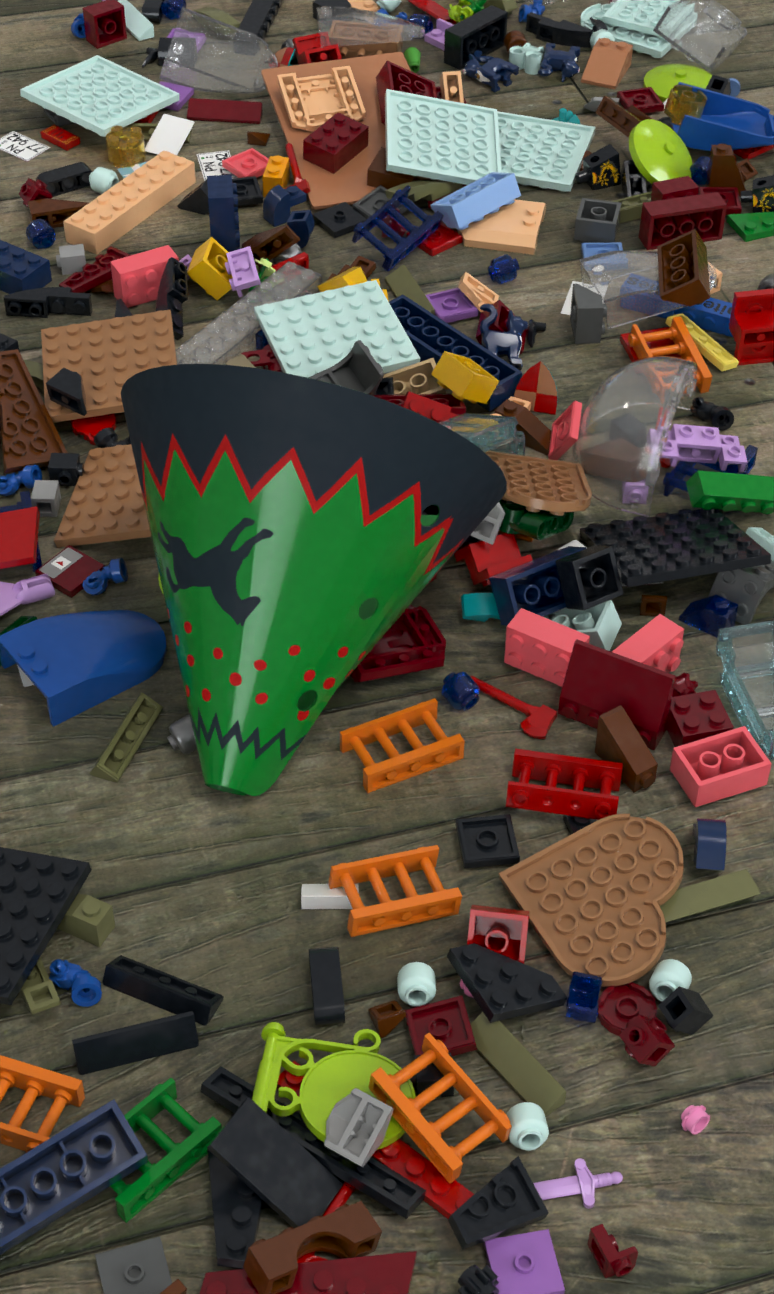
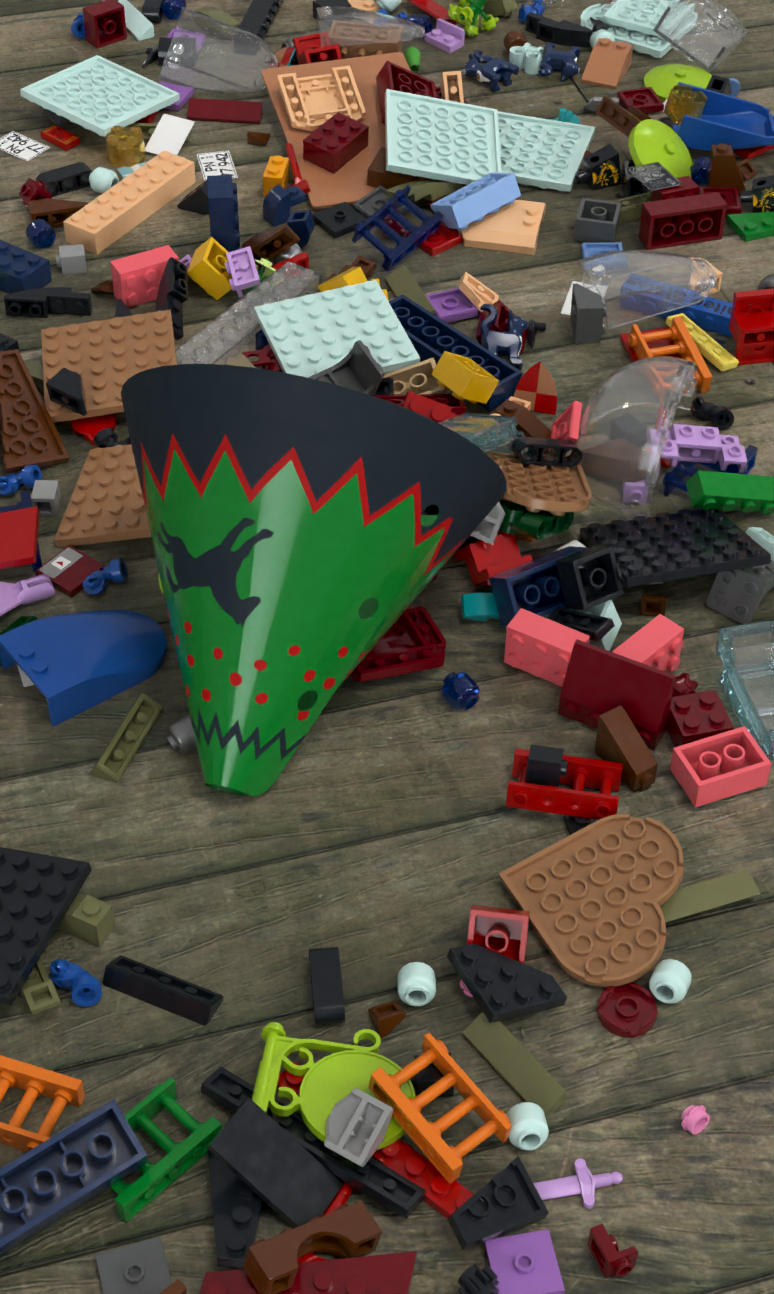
(65, 468): black brick -> none
(94, 273): dark red wing -> none
(135, 1043): black slope -> none
(246, 164): coral plate -> none
(248, 191): black plate -> none
(322, 897): white slope -> none
(400, 912): orange fence -> none
(406, 765): orange fence -> none
(445, 1021): dark red plate -> none
(480, 32): black brick -> none
(487, 841): black plate -> none
(503, 269): clear blue head -> none
(537, 447): none -> black beam
(538, 719): red piece -> none
(545, 765): none -> black brick
(583, 997): clear blue bracket -> none
(586, 623): none -> black tile
(646, 1040): dark red brick -> none
(654, 176): none -> black sticker
(684, 270): reddish brown slope -> none
(685, 1011): black brick -> none
(710, 614): clear blue slope -> none
(710, 844): dark blue brick -> none

